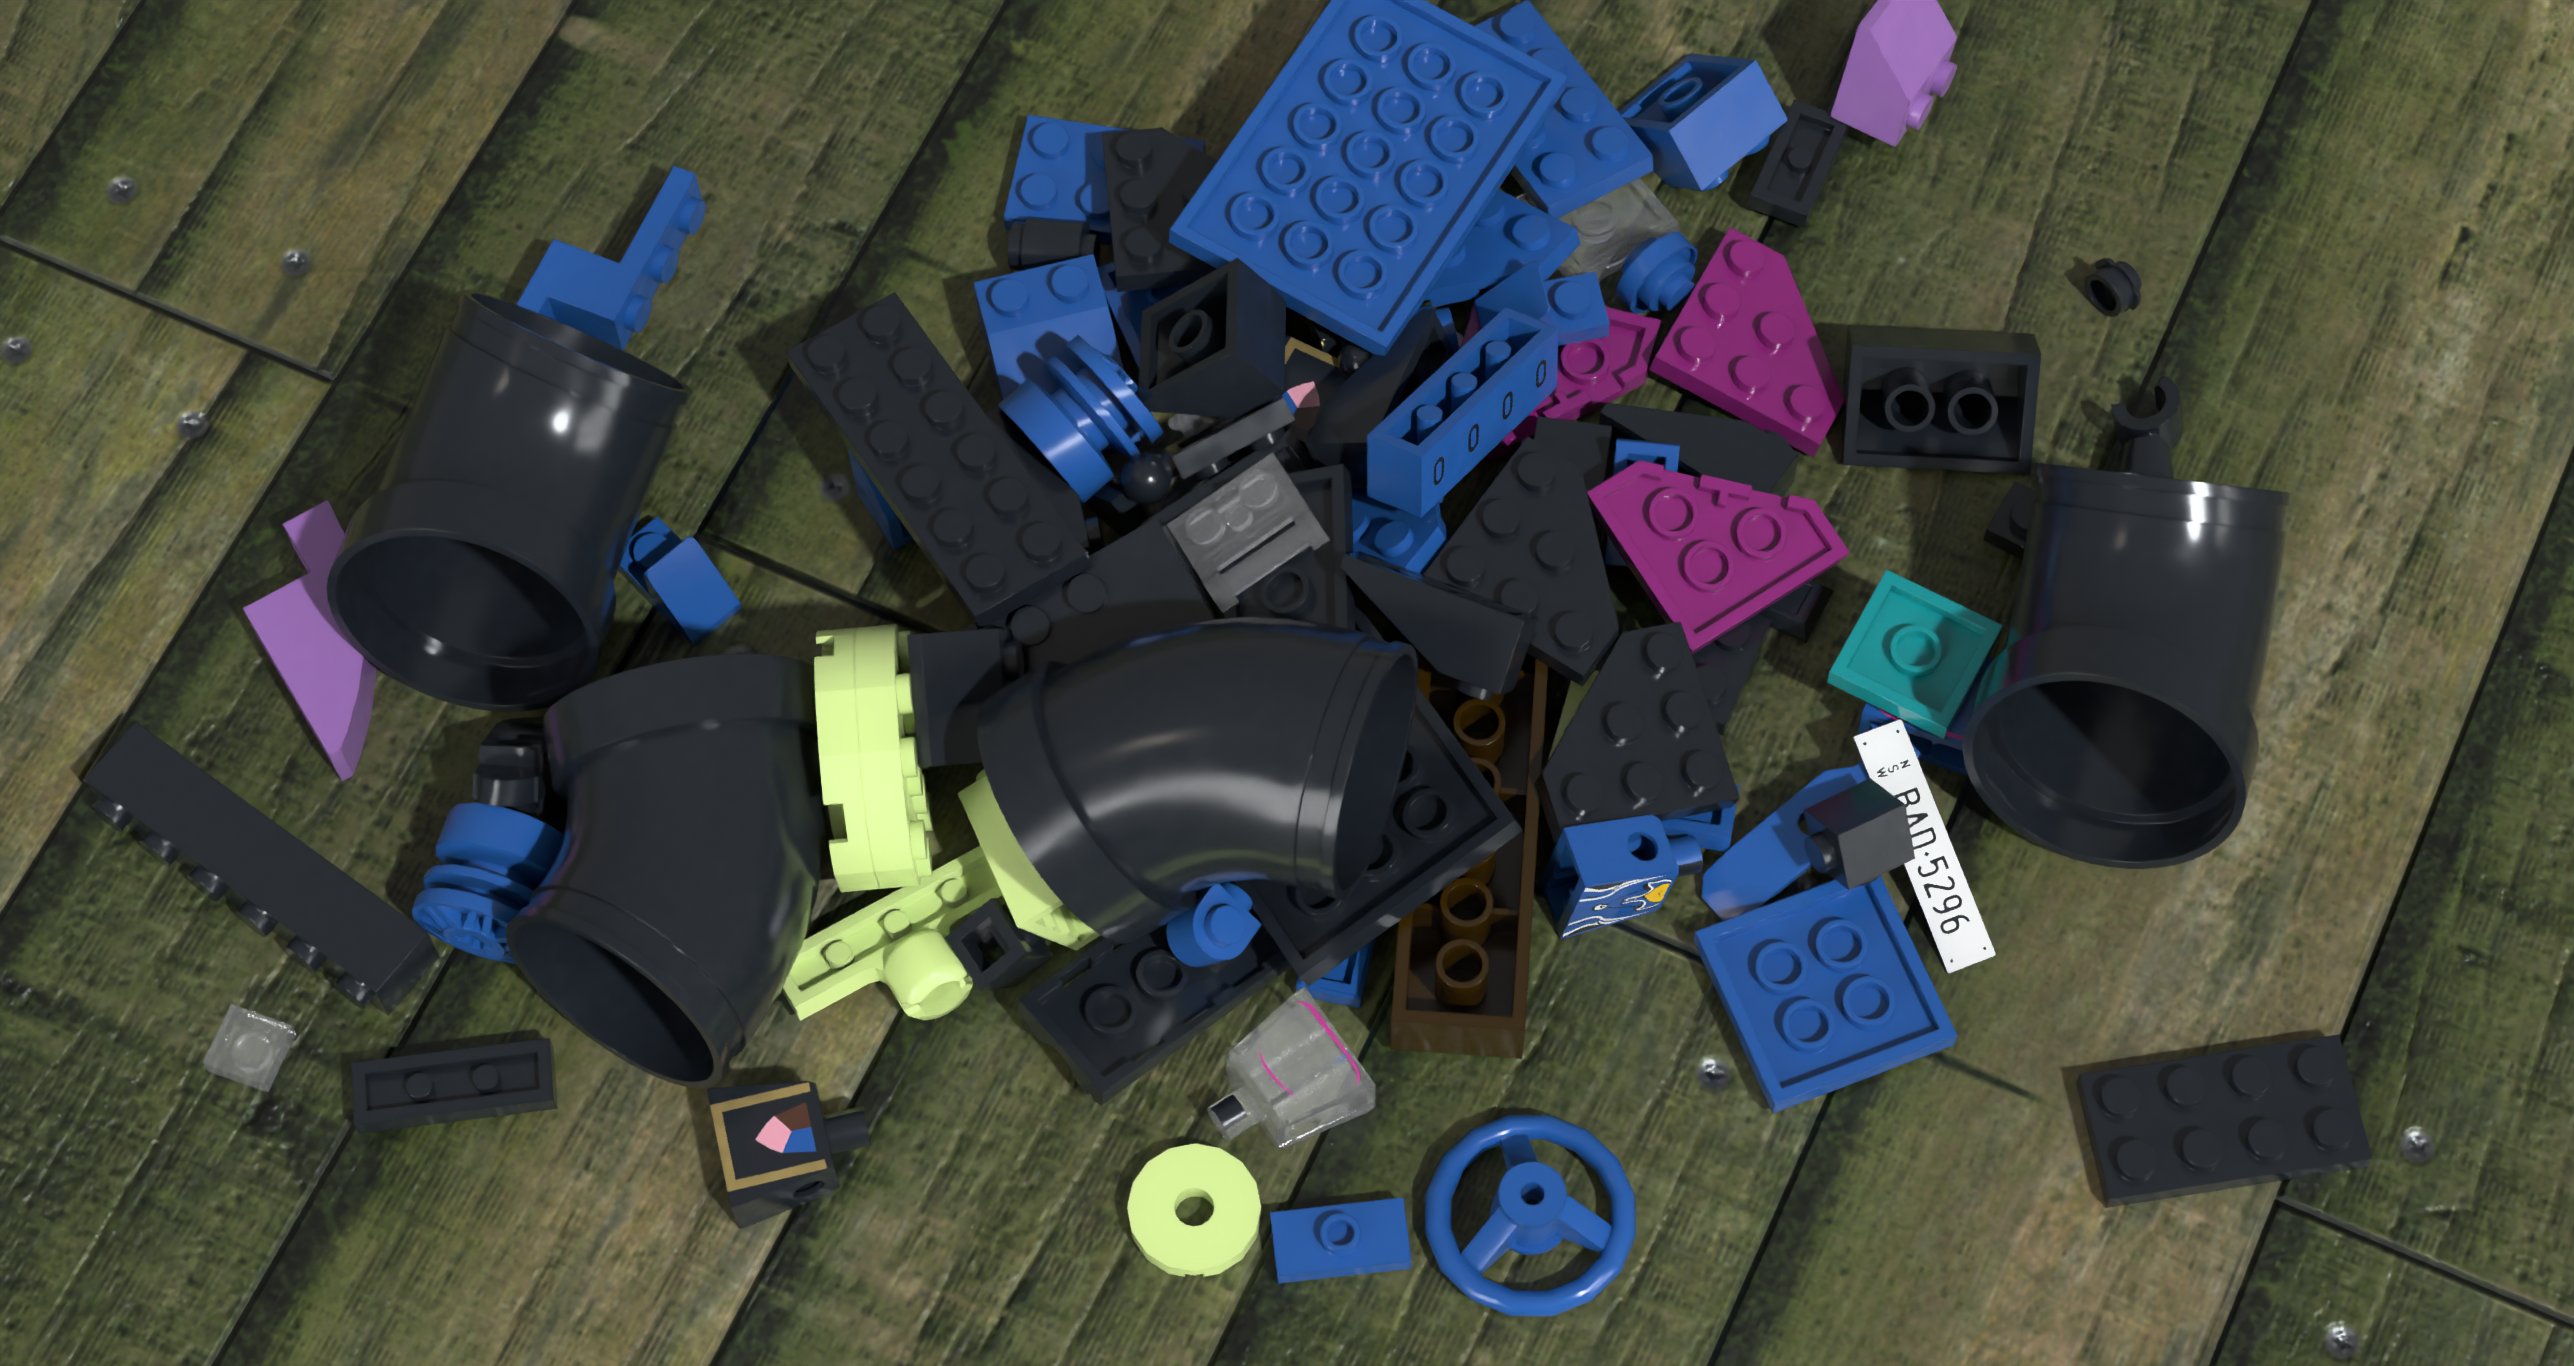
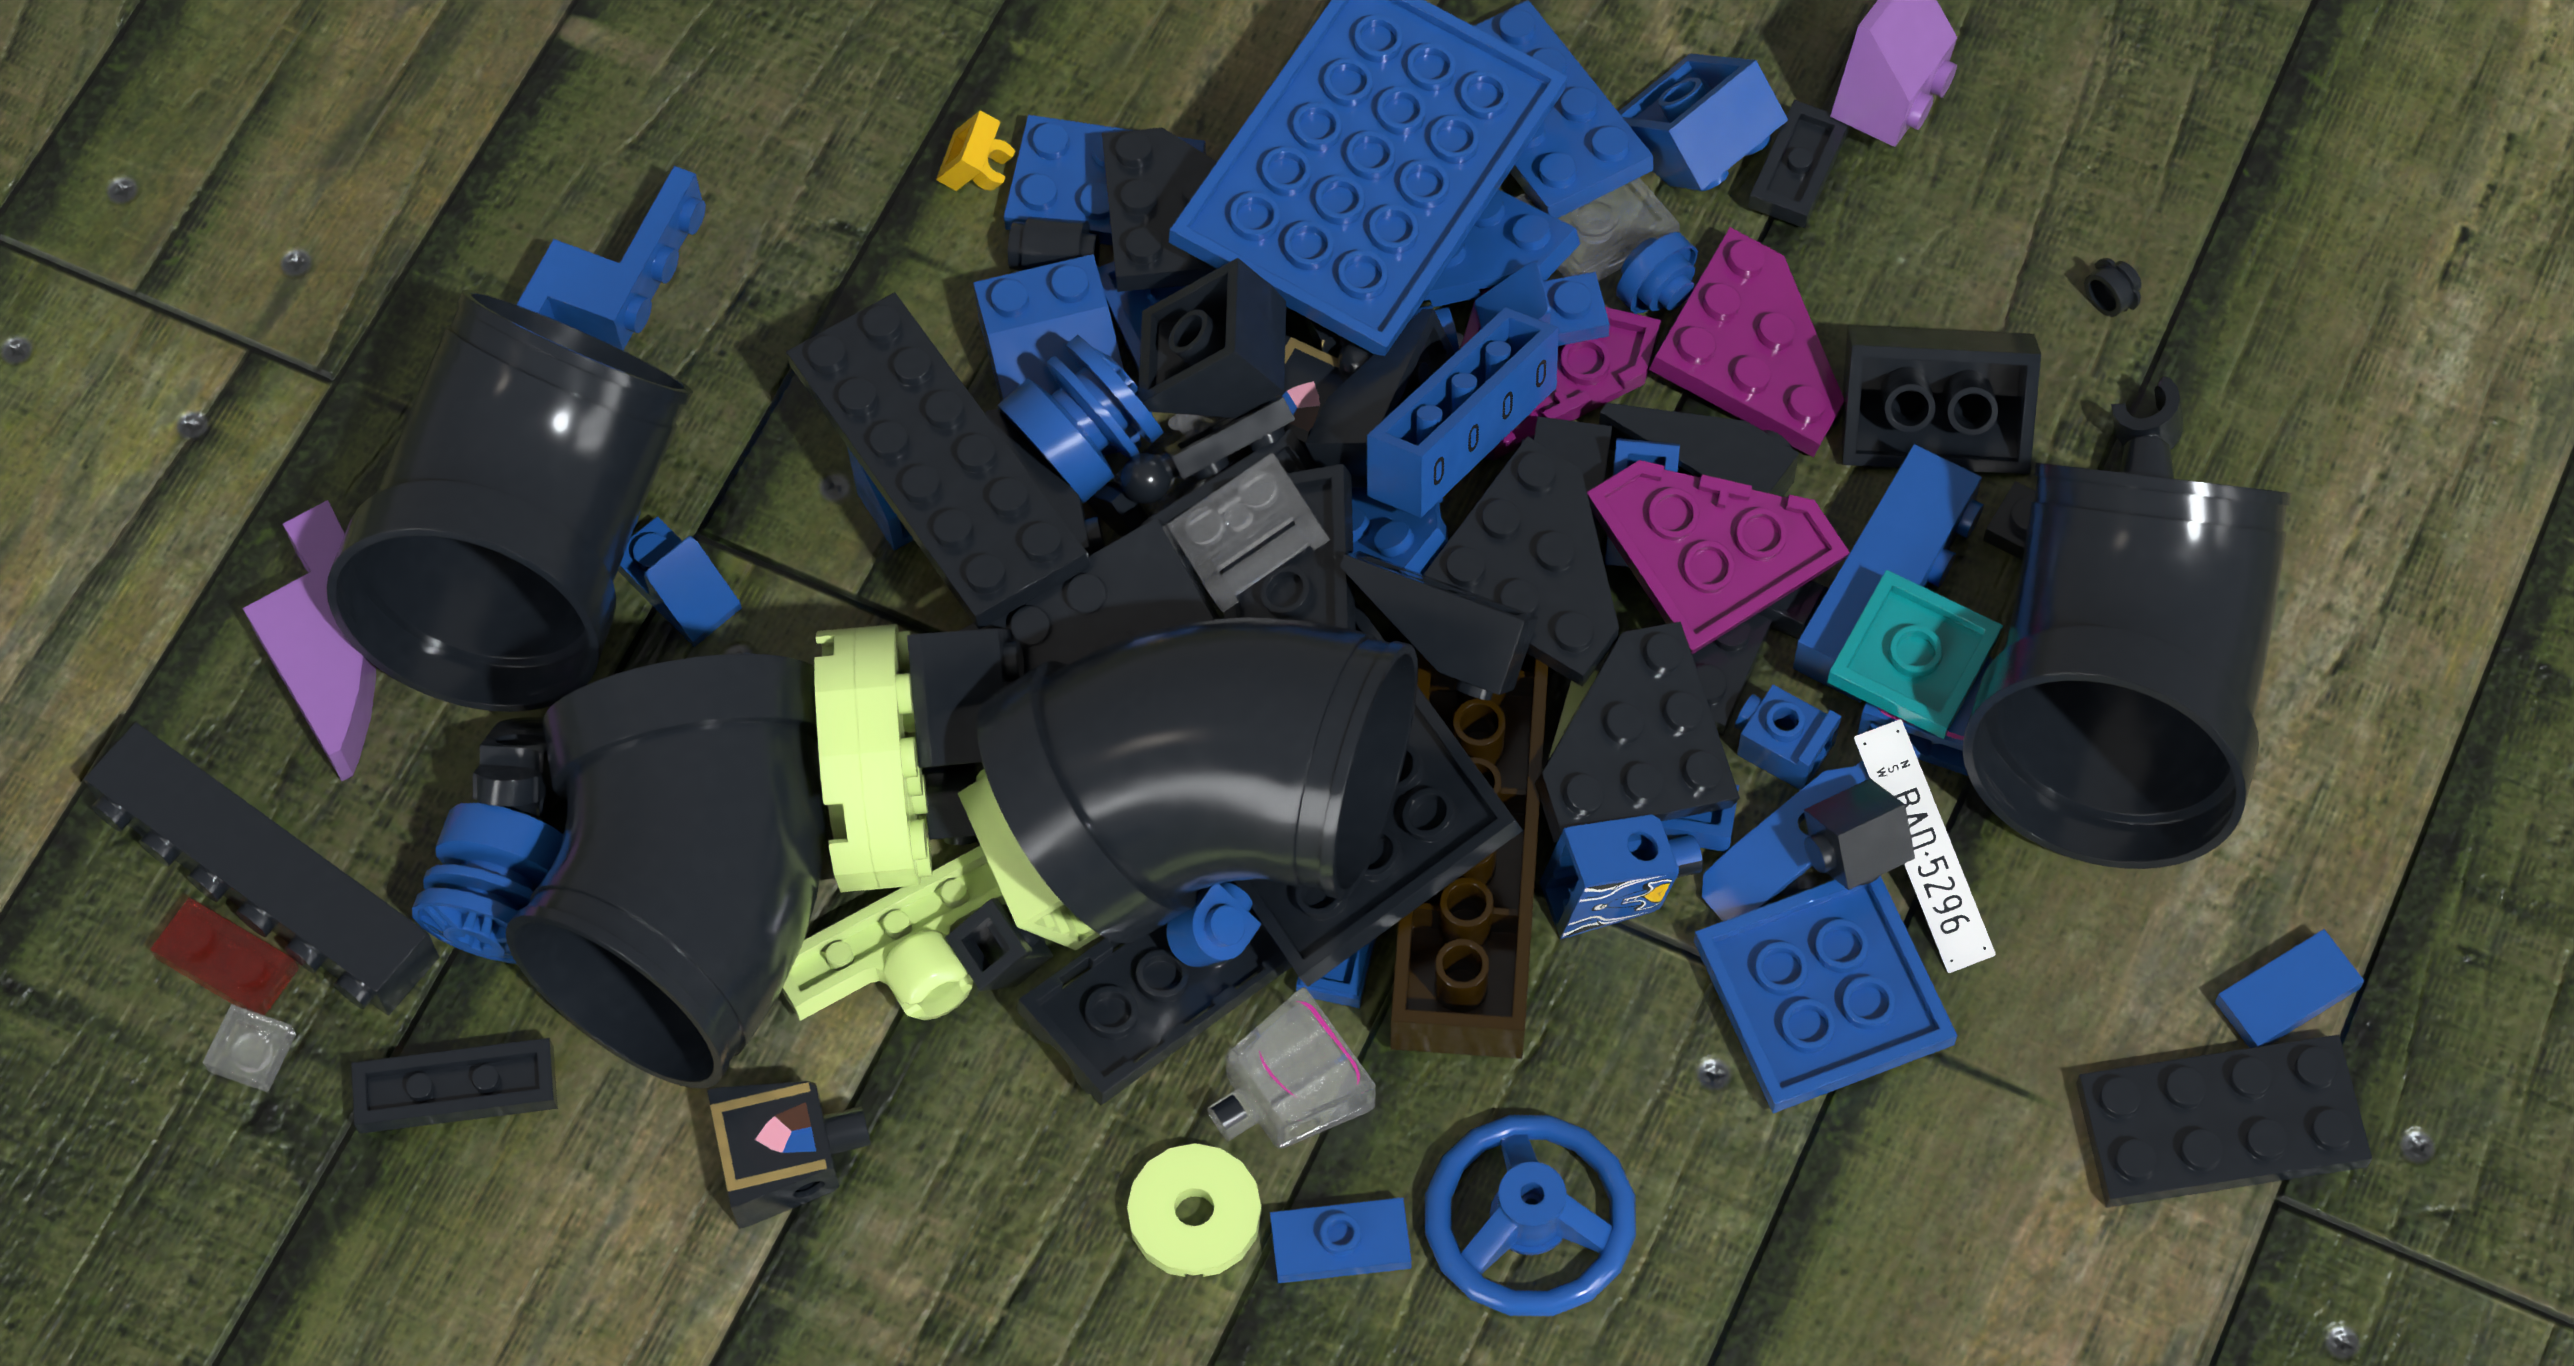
(224, 958): none -> clear red plate
(945, 810): none -> black plate
(969, 154): none -> yellow tile
(1786, 754): none -> blue brick
(1906, 535): none -> blue brick
(2289, 991): none -> blue tile

